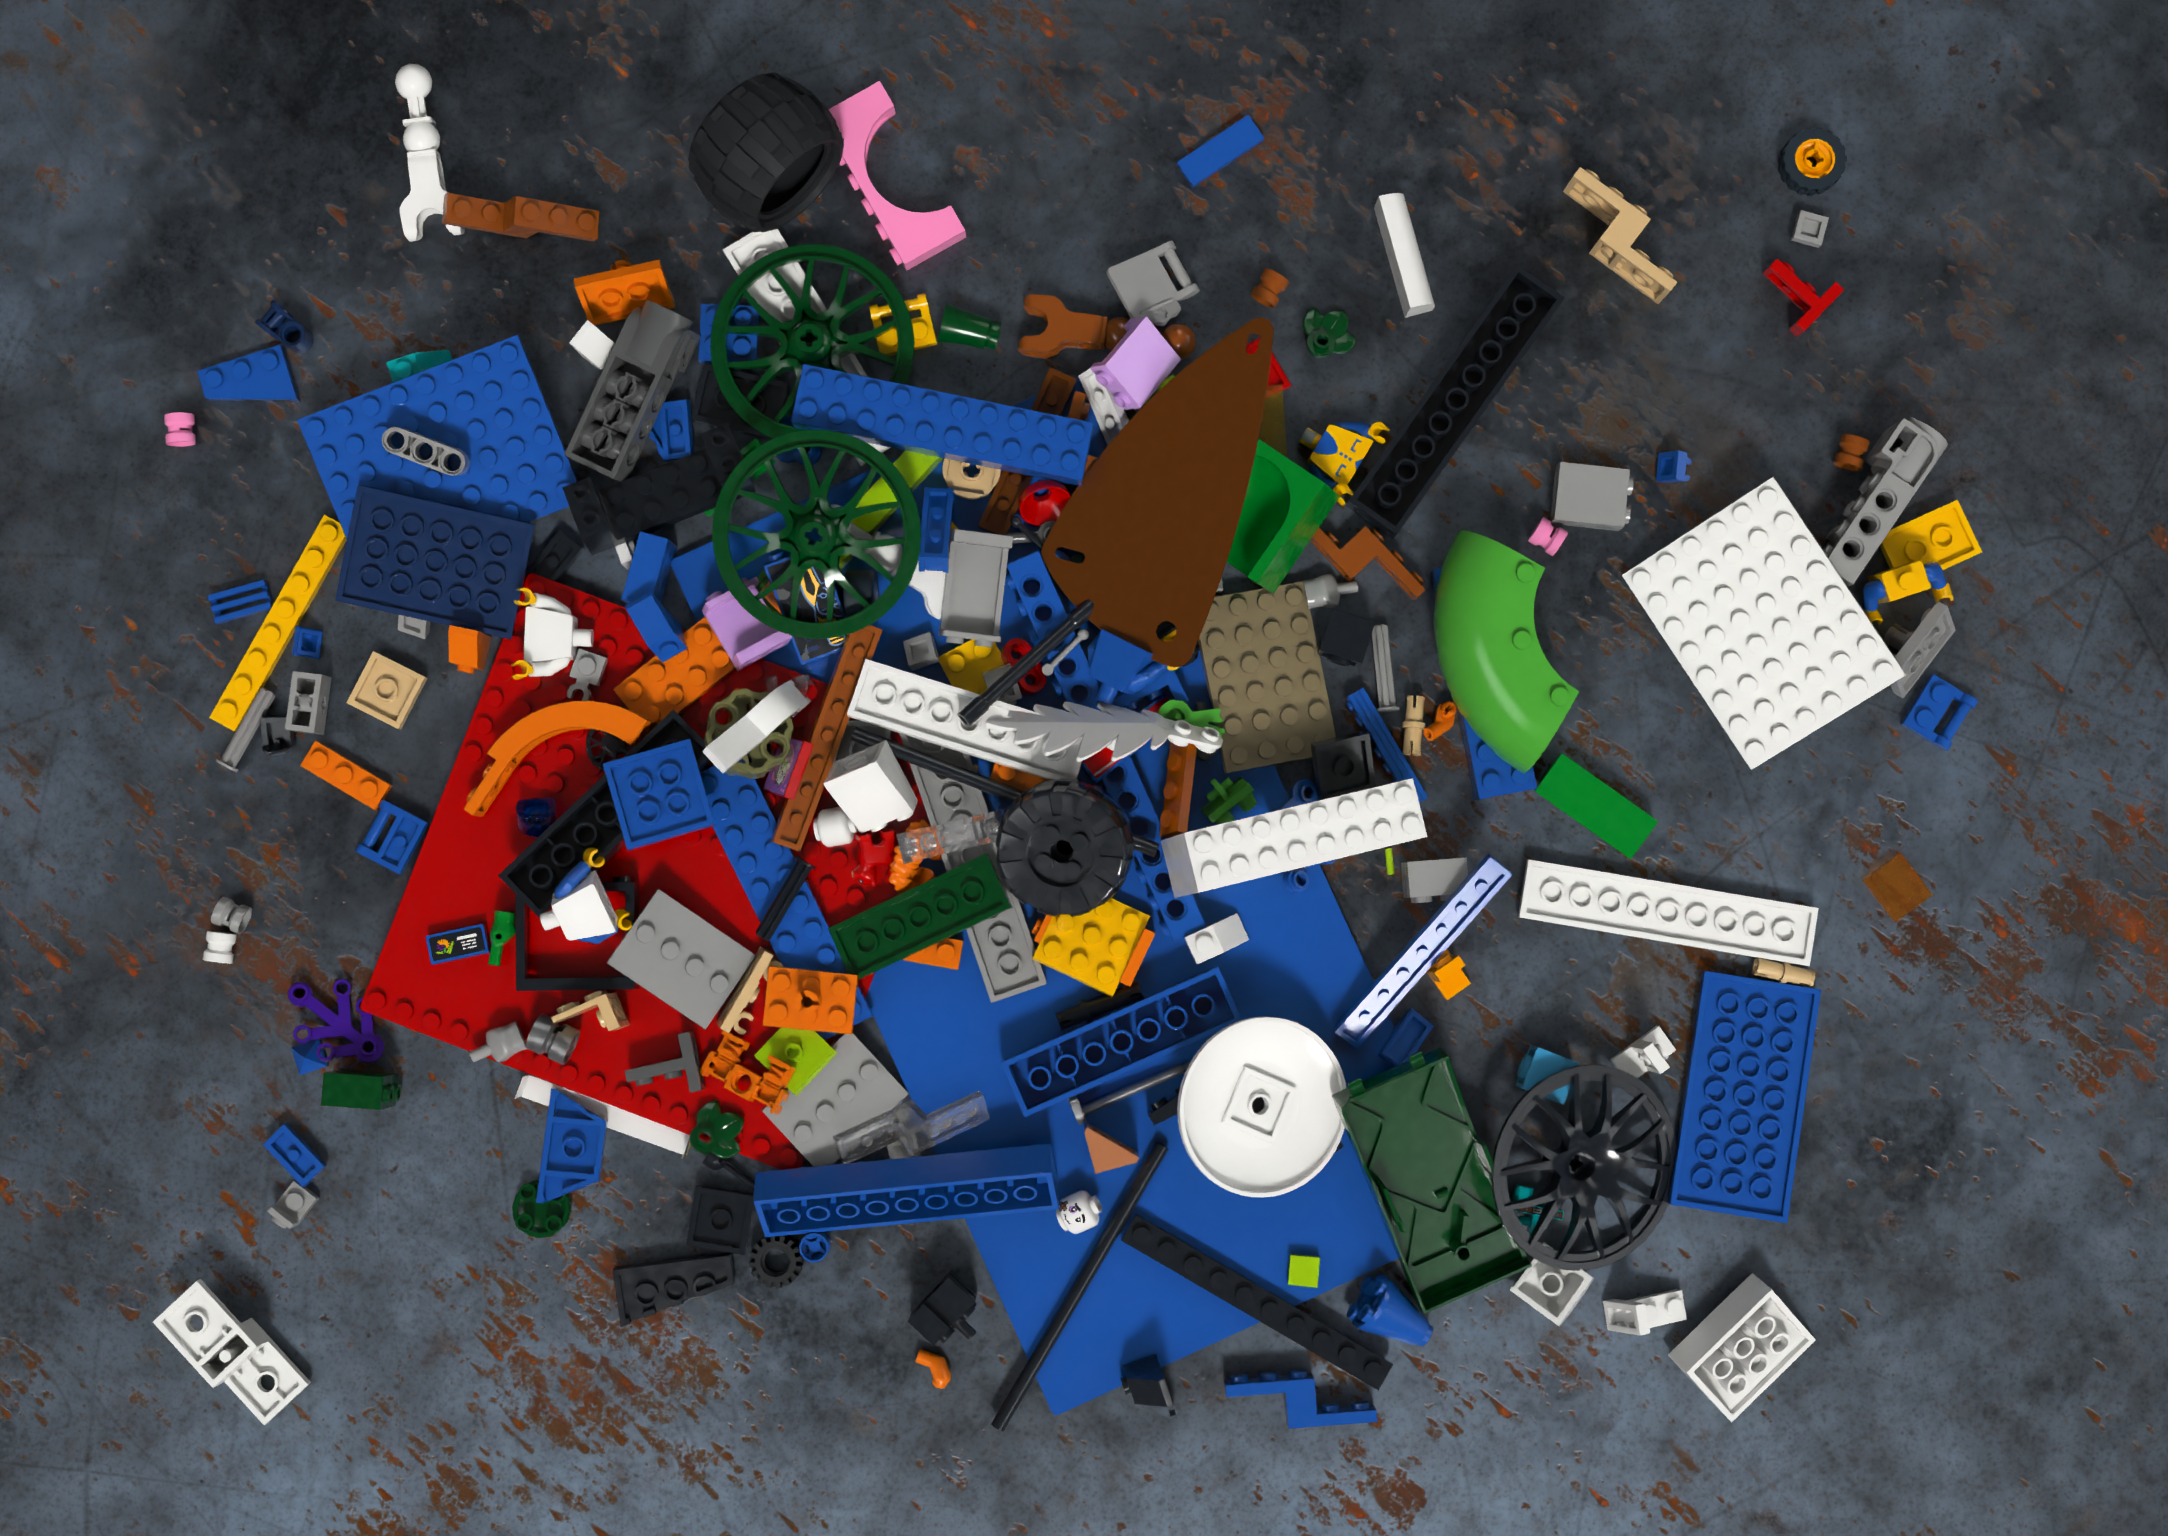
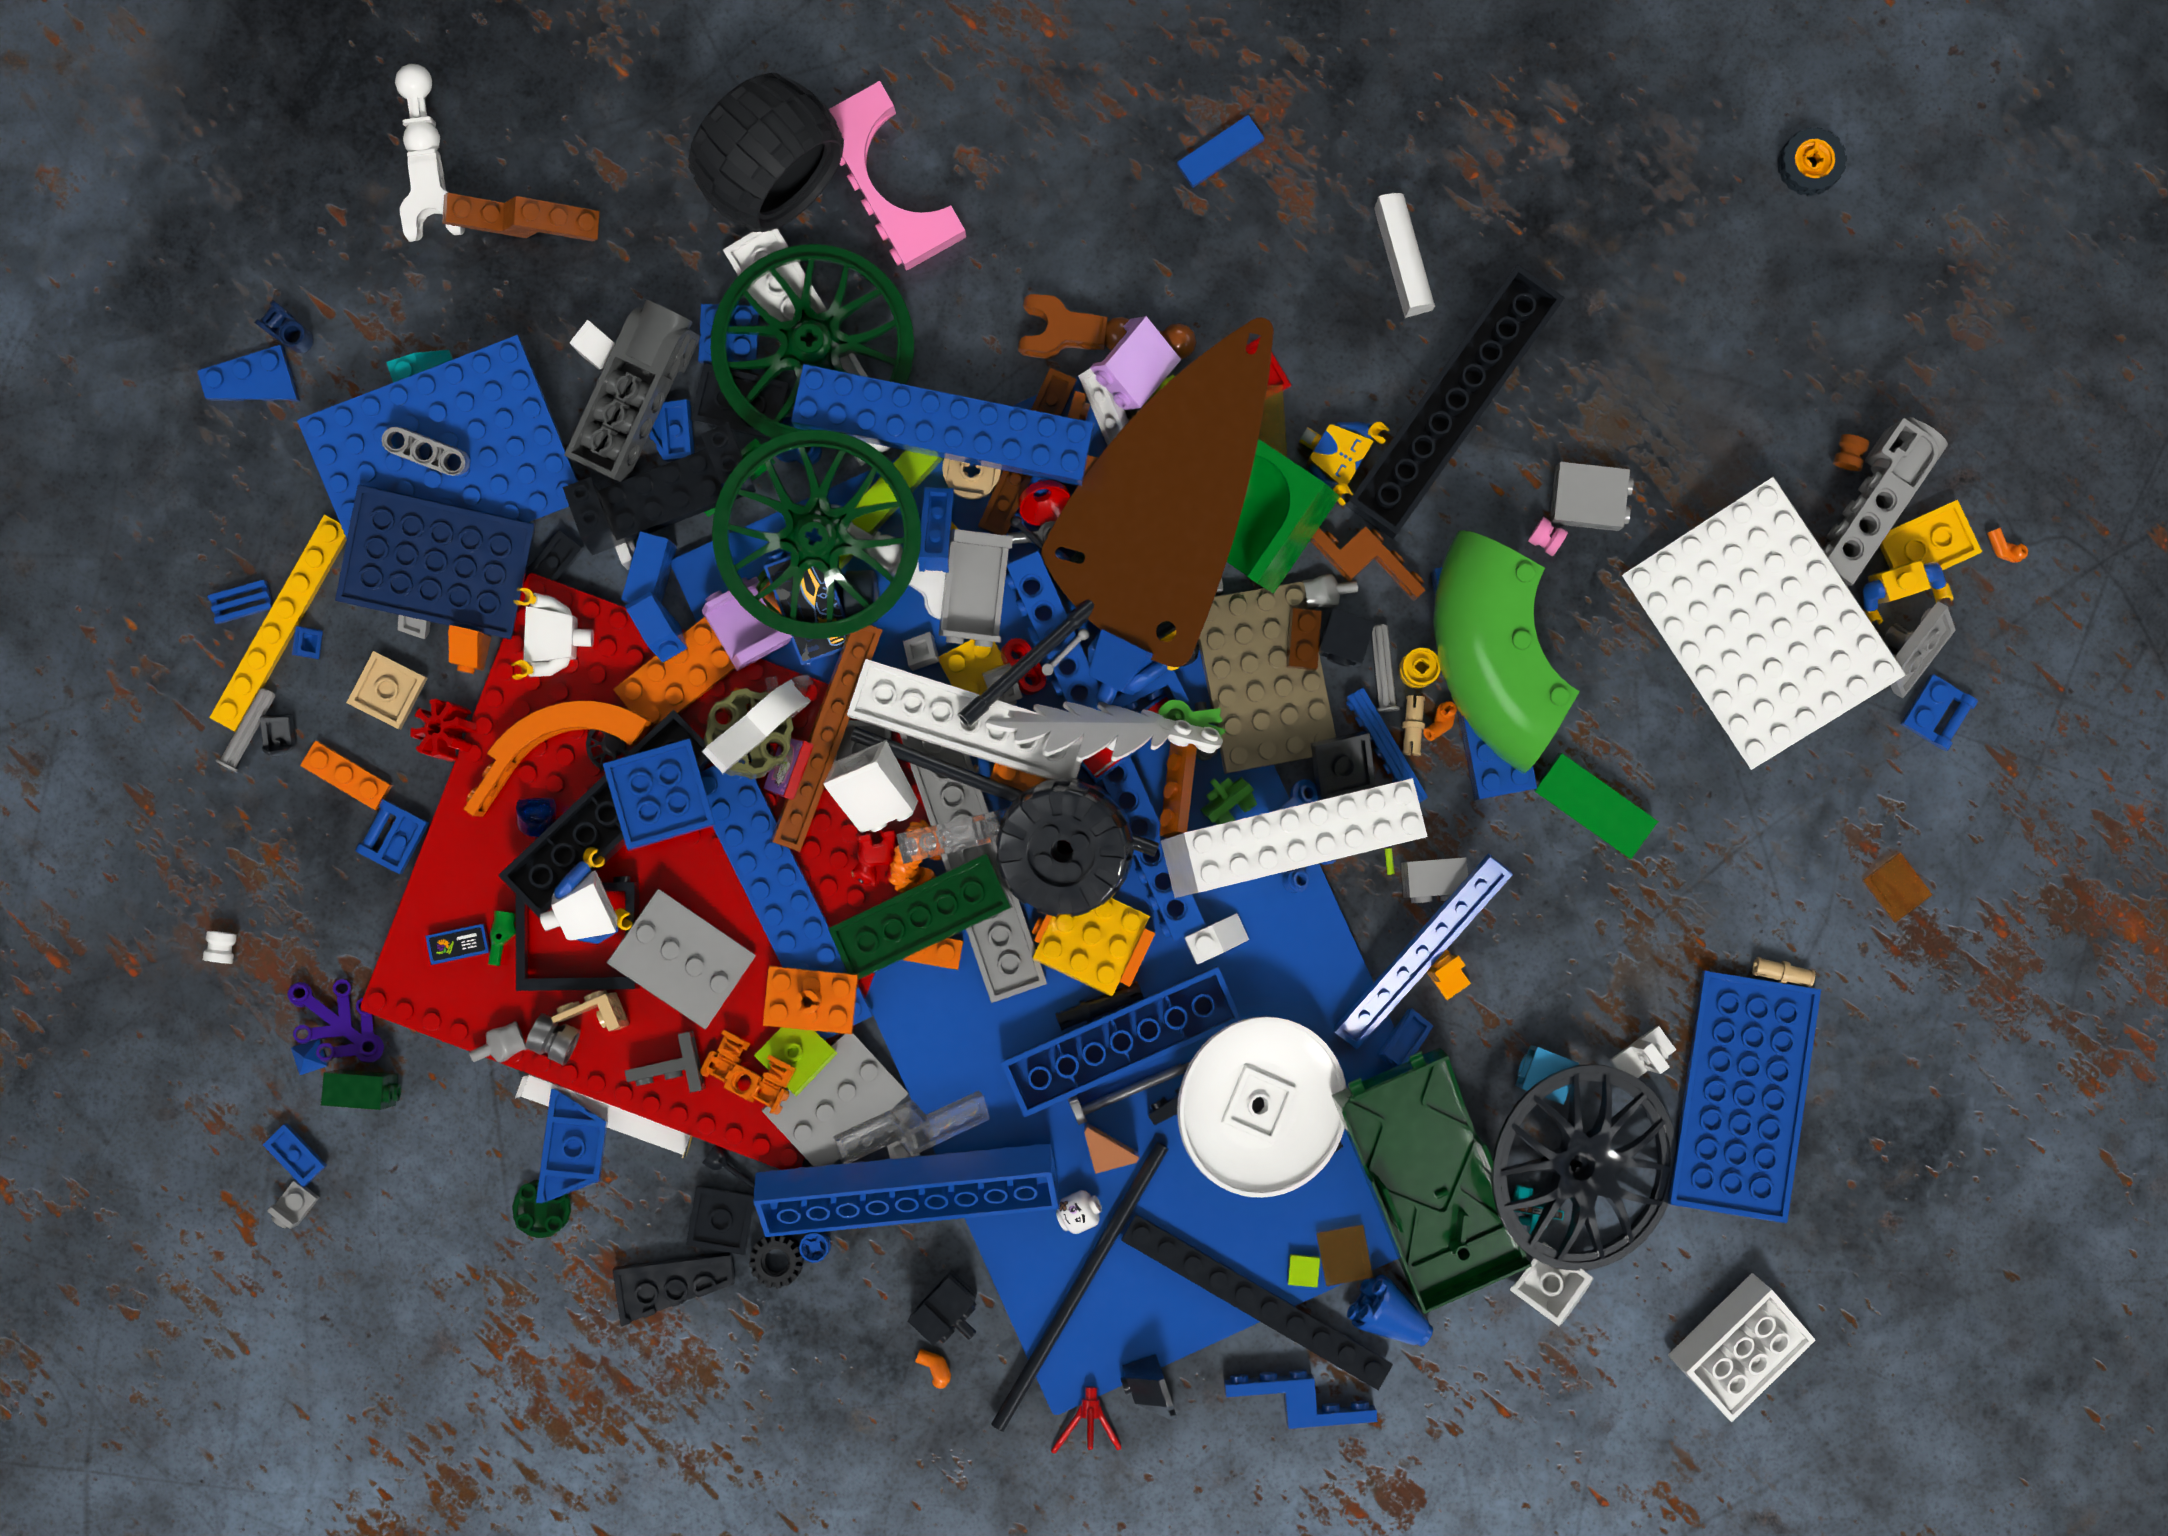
(180, 429): bright pink wheel -> none
(231, 915): light grey wheel -> none
(231, 1352): white bracket -> none
(308, 703): light grey brick -> none
(443, 730): none -> red gear
(588, 670): light grey plate -> none
(619, 291): orange plate -> none
(720, 1128): dark green plate -> none
(746, 991): tan plate -> none
(784, 898): black axle -> none
(834, 827): white head -> none
(922, 326): yellow plate -> none
(968, 329): dark green plant -> none
(1089, 1410): none -> red plant
(1146, 286): light grey piece -> none
(1269, 288): dark orange wheel -> none
(1304, 639): none -> reddish brown plate
(1328, 329): dark green plate -> none
(1344, 1255): none -> clear orange piece
(1419, 668): none -> yellow wheel
(1624, 227): tan bracket -> none
(1642, 1313): white bracket -> none
(1668, 912): white plate -> none
(1672, 467): blue tile -> none
(1801, 294): red bracket -> none
(1809, 229): light grey plate -> none
(2006, 550): none -> orange arm

